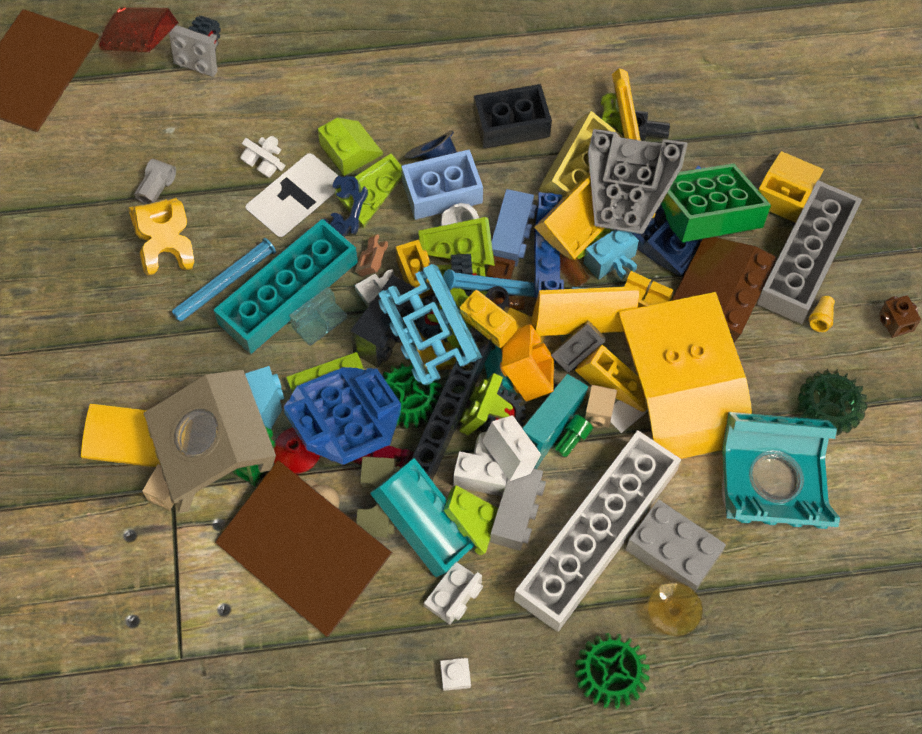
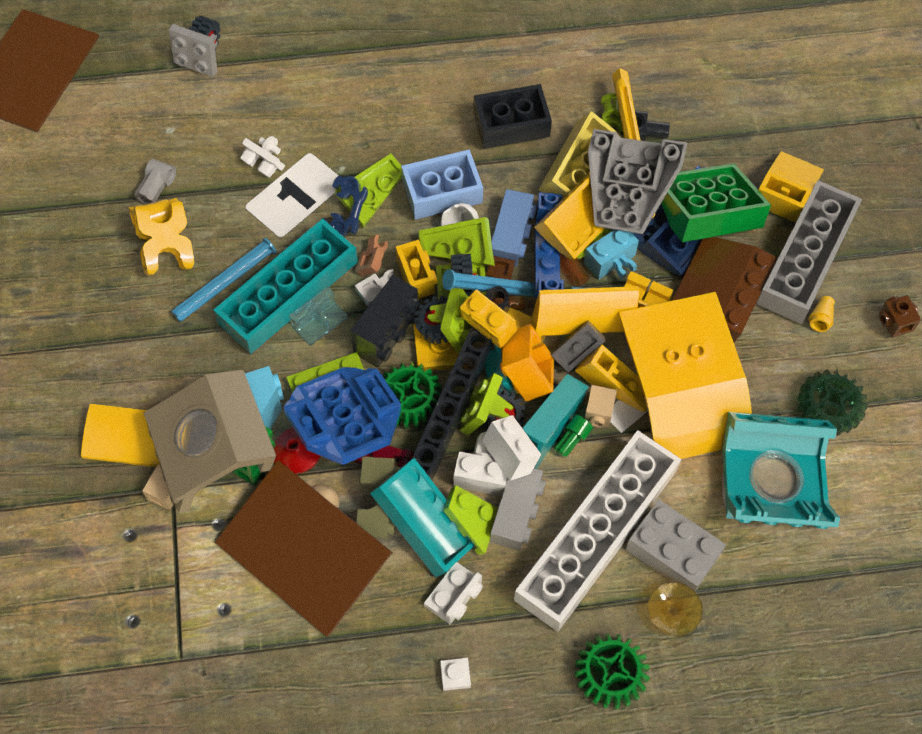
(137, 29): clear red slope -> none
(348, 144): lime slope -> none
(435, 148): dark blue piece -> none
(447, 315): medium azure fence -> none

